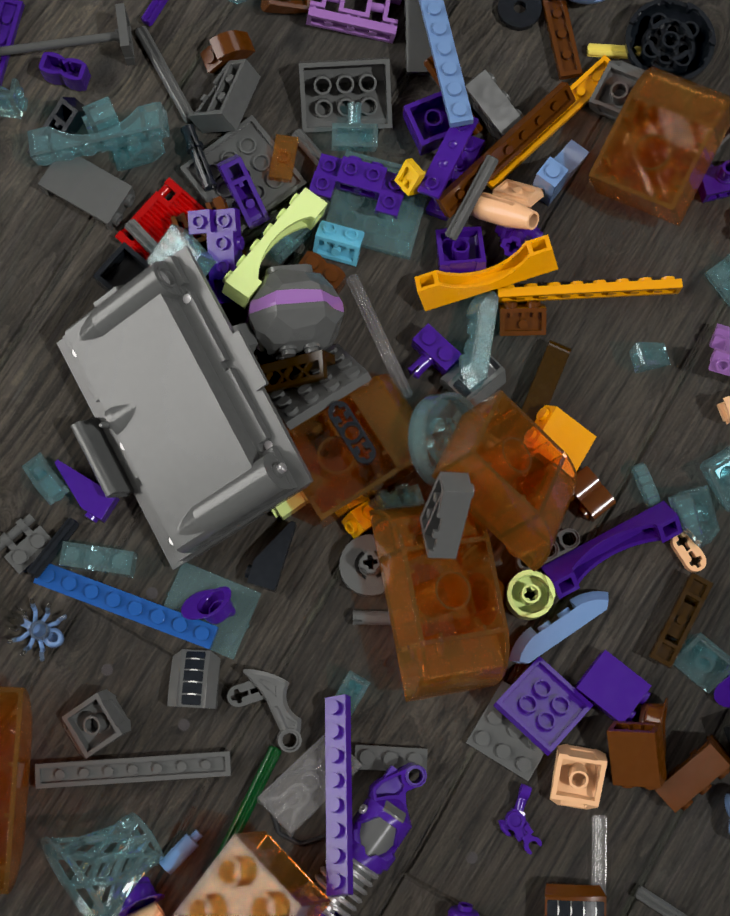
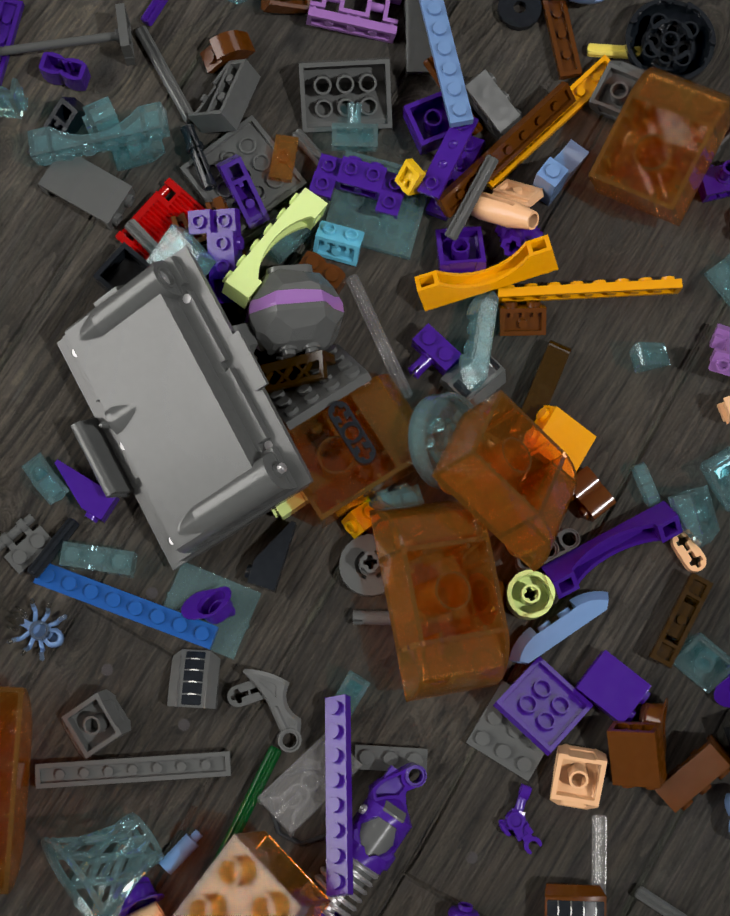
(446, 514): dark grey wedge -> none

